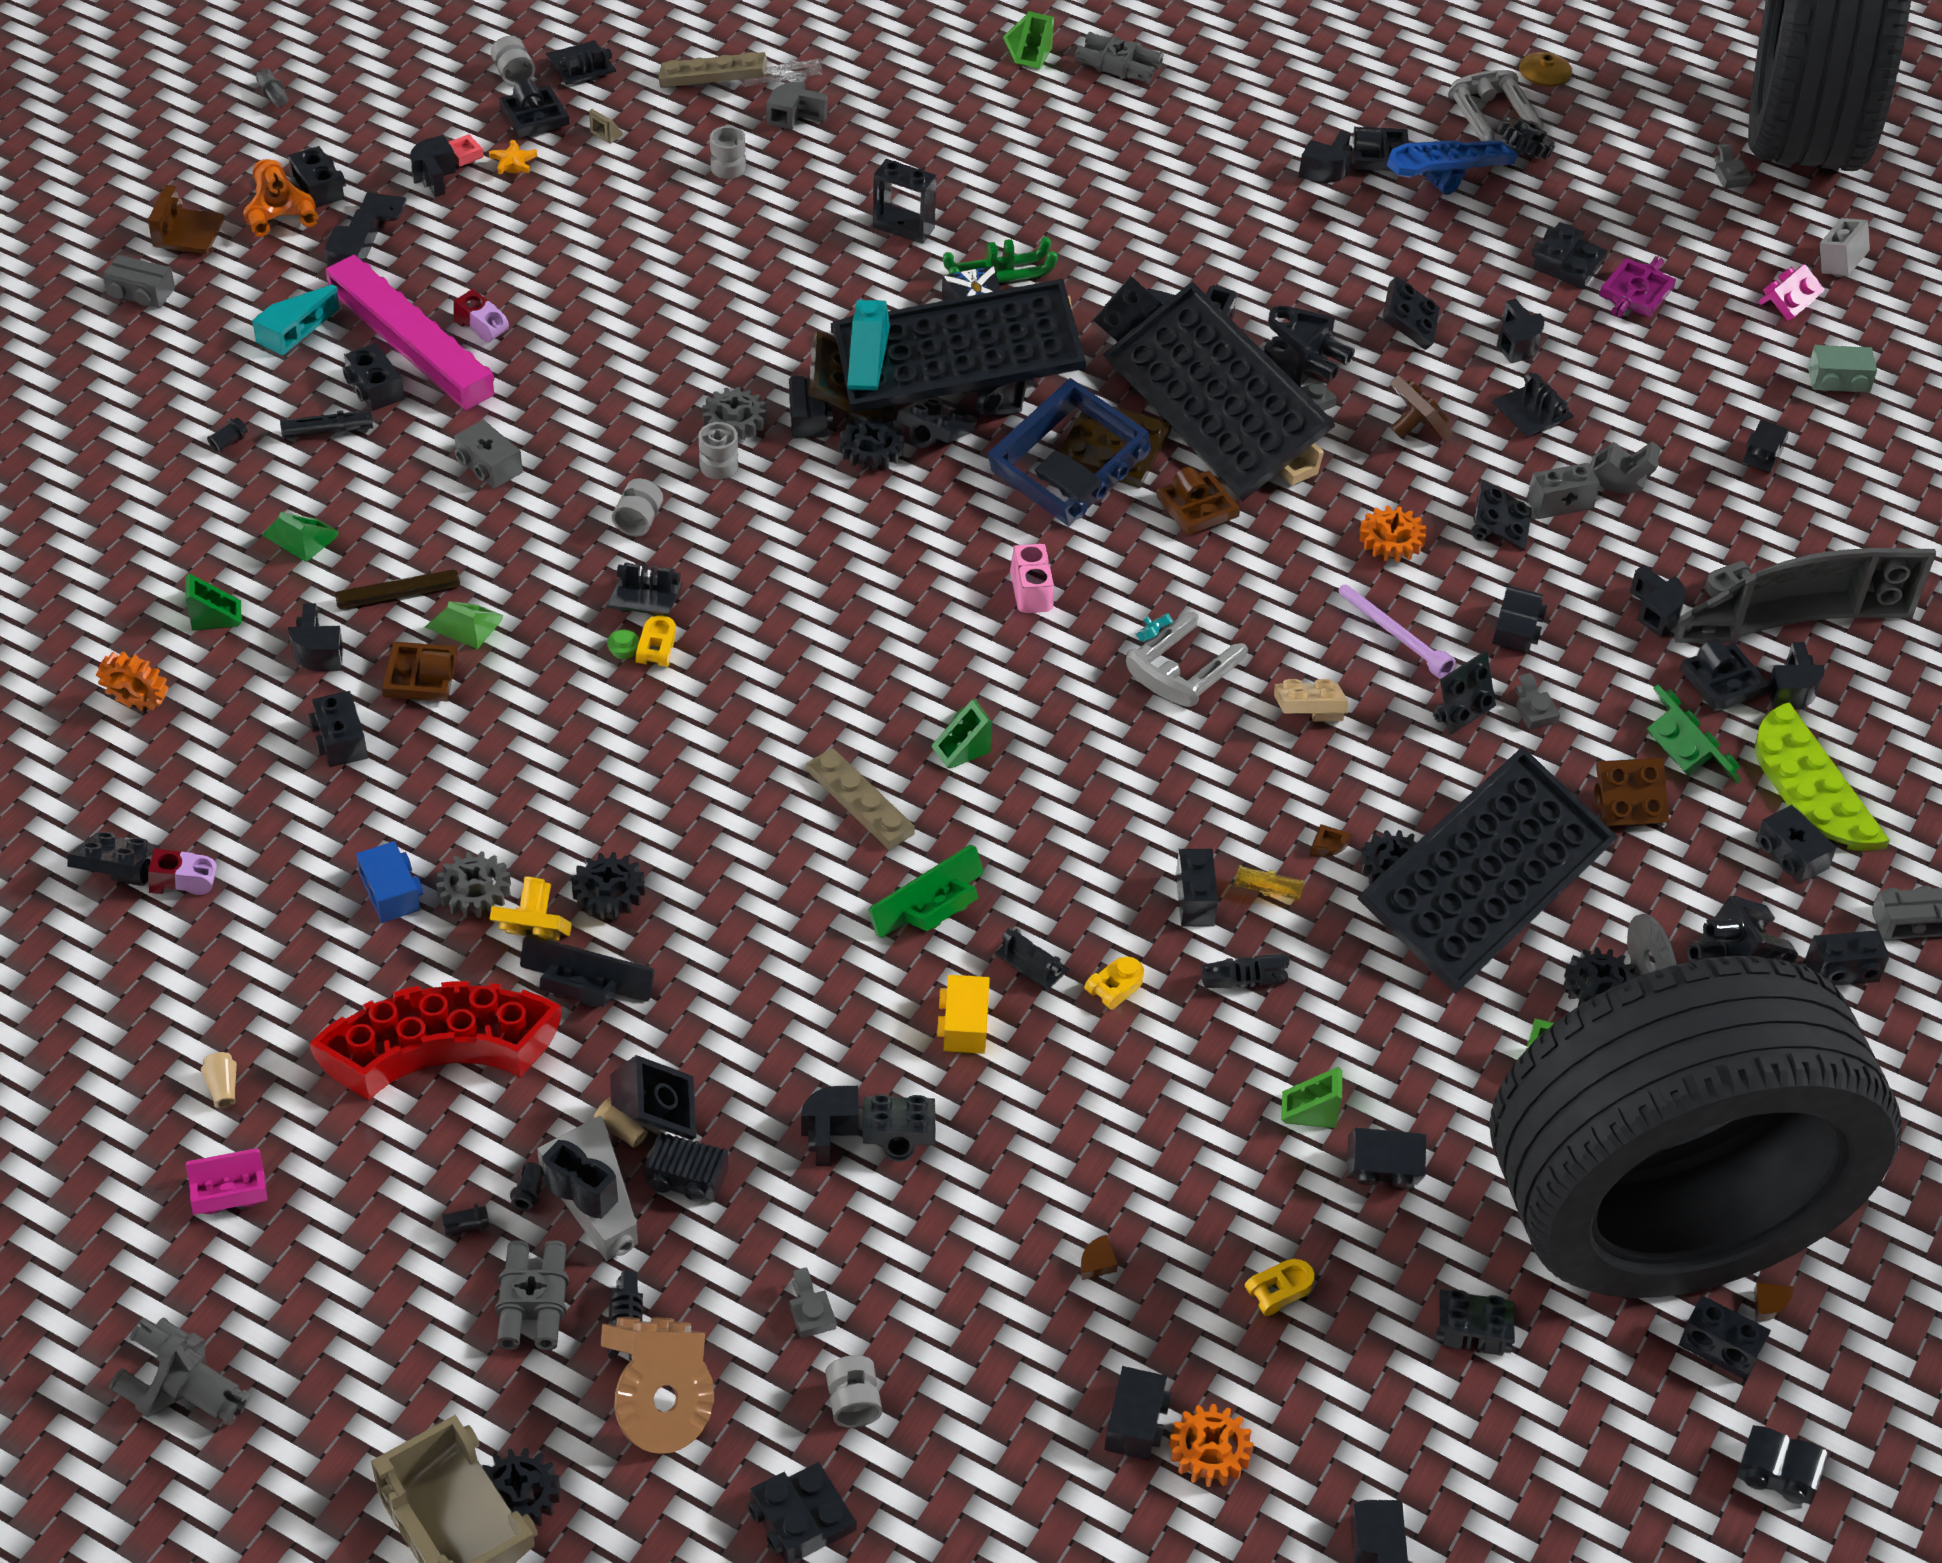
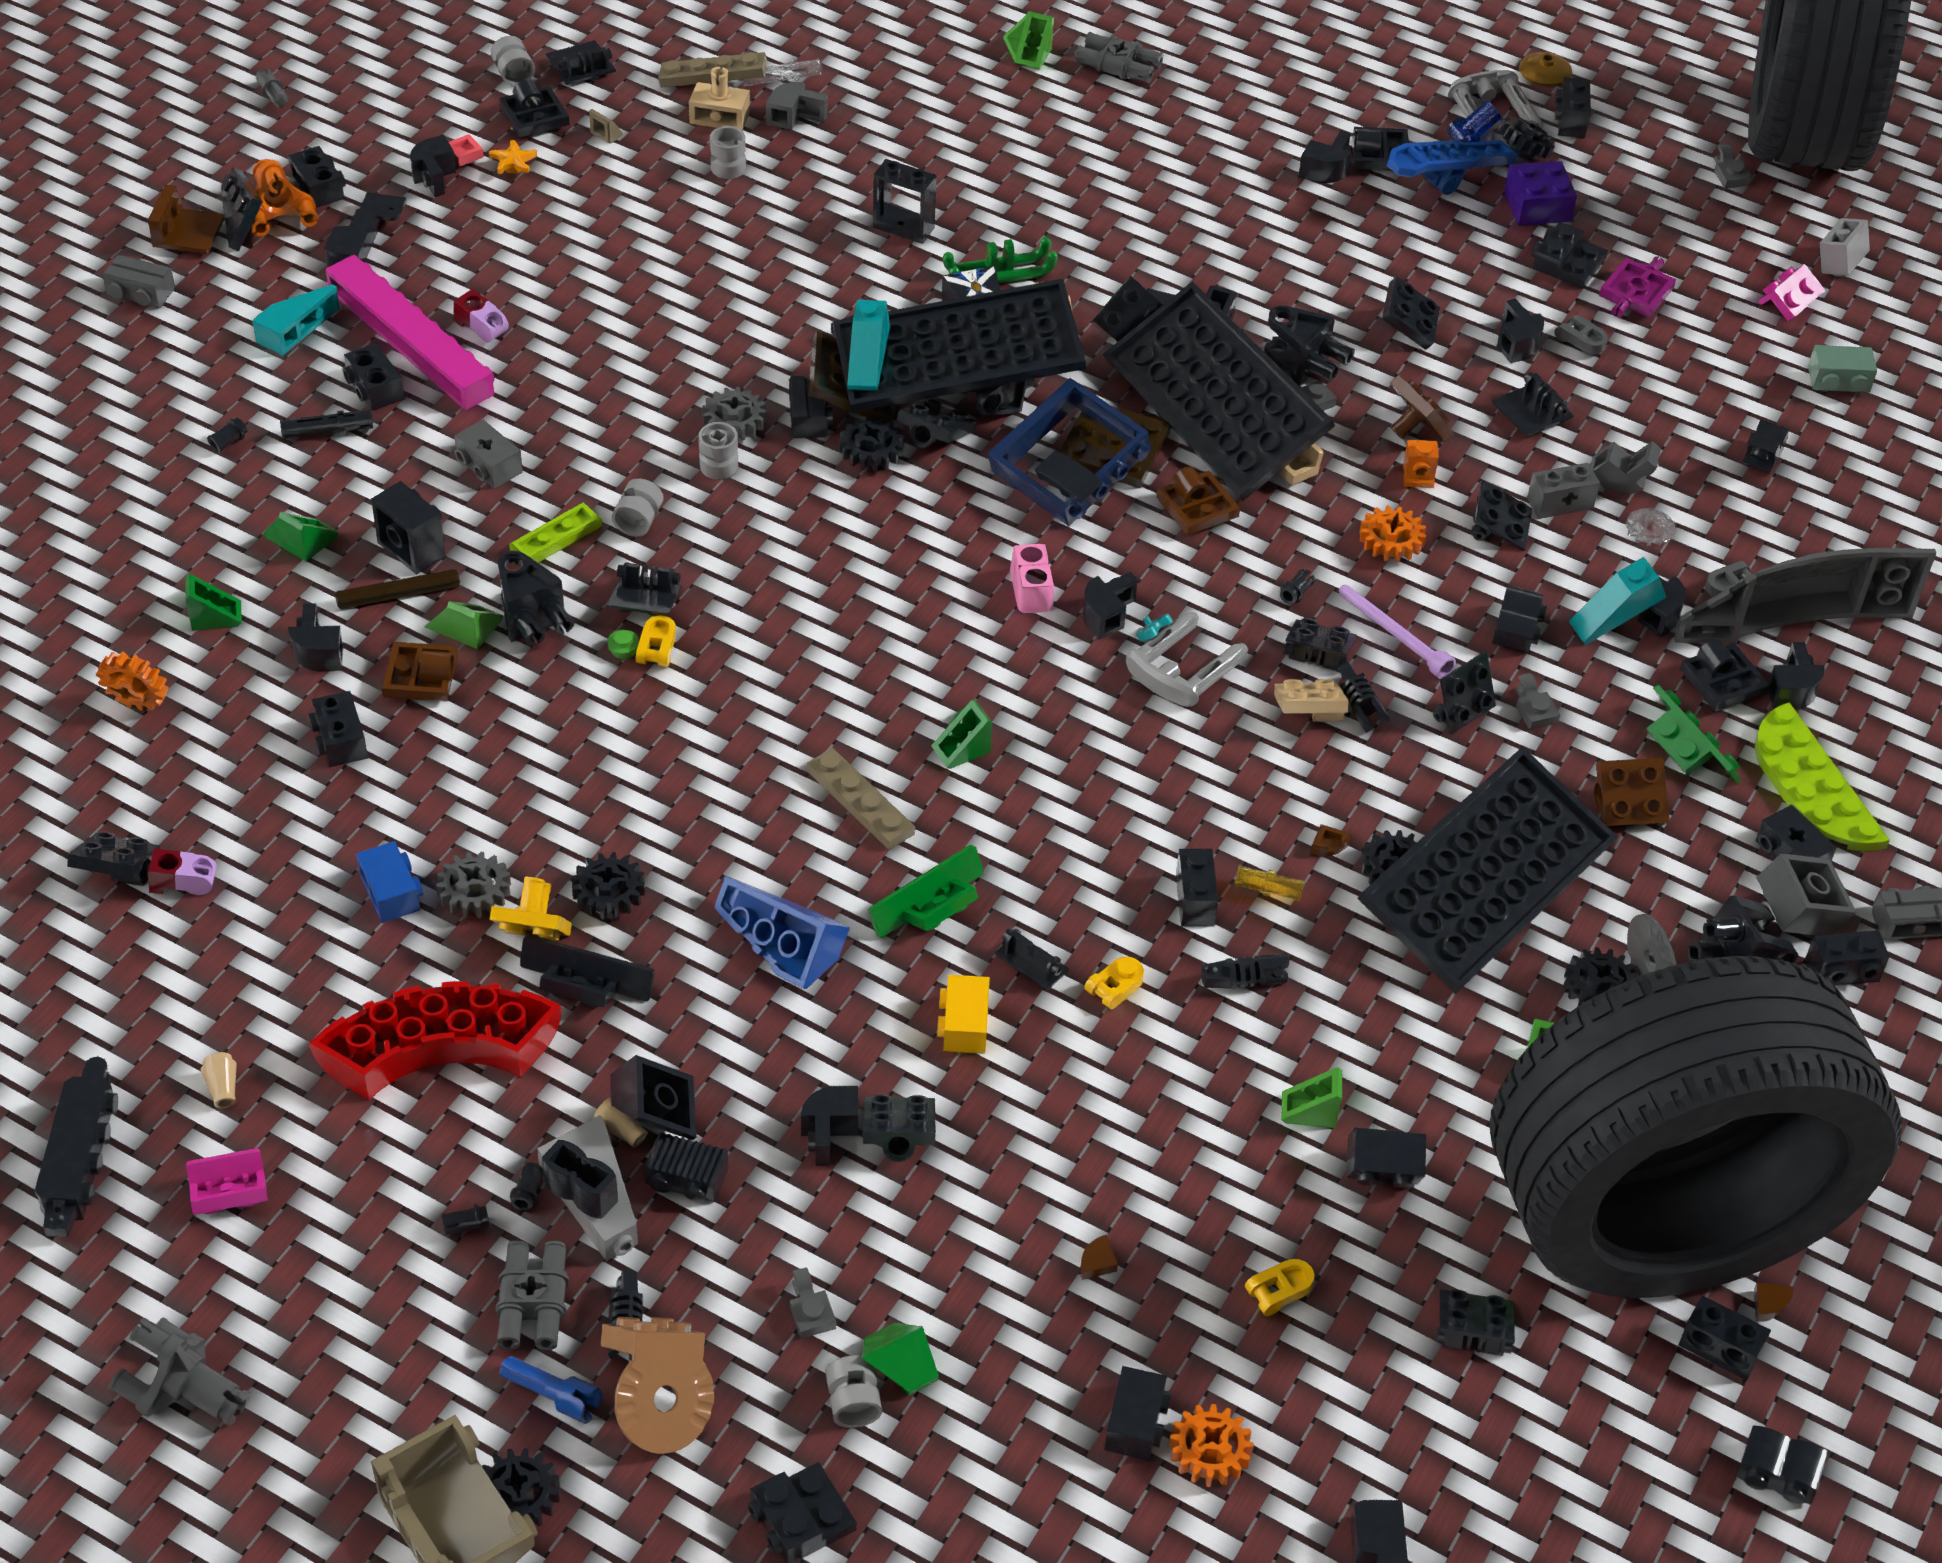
(75, 1148): none -> black hinge
(239, 205): none -> black wing
(408, 527): none -> black brick
(531, 599): none -> black piece
(558, 533): none -> lime tile
(568, 1394): none -> blue piece
(718, 104): none -> tan brick
(787, 935): none -> blue wedge
(902, 1355): none -> green slope
(1106, 603): none -> black brick
(1292, 591): none -> black pin
(1308, 633): none -> black hinge
(1361, 697): none -> black hinge
(1420, 463): none -> orange brick
(1475, 125): none -> clear blue piece
(1540, 193): none -> dark purple brick
(1573, 107): none -> black brick
(1582, 335): none -> dark grey plate
(1619, 600): none -> teal slope
(1661, 524): none -> clear gear
(1806, 895): none -> dark grey brick

